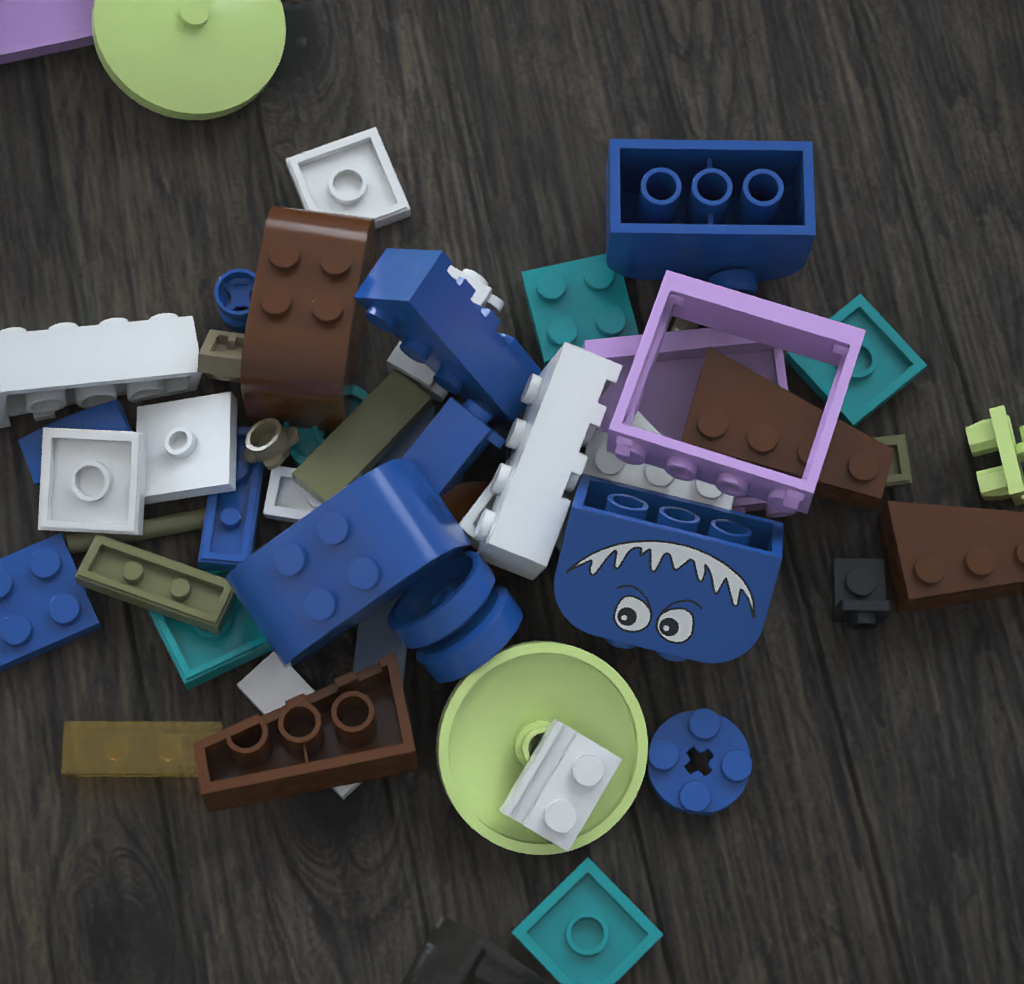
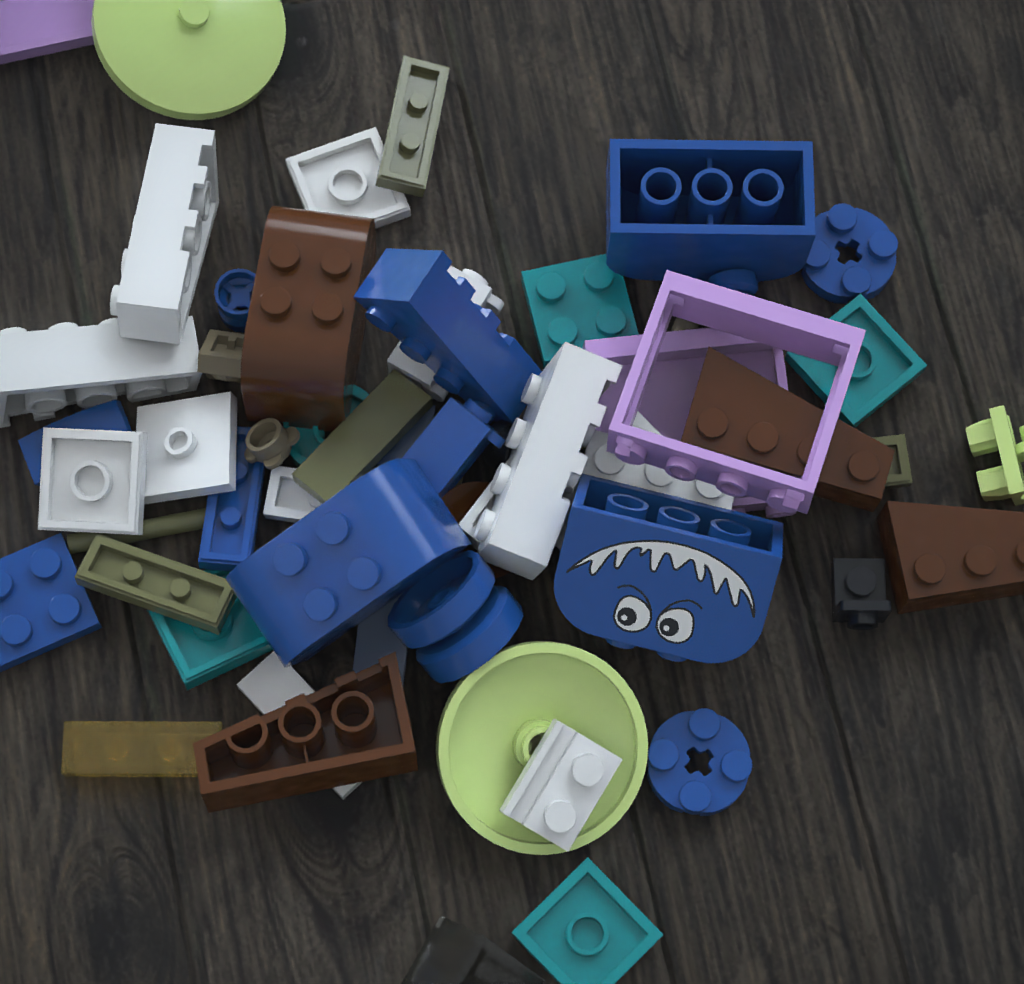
(168, 235): none -> white wedge
(412, 126): none -> tile
(873, 245): none -> blue plate

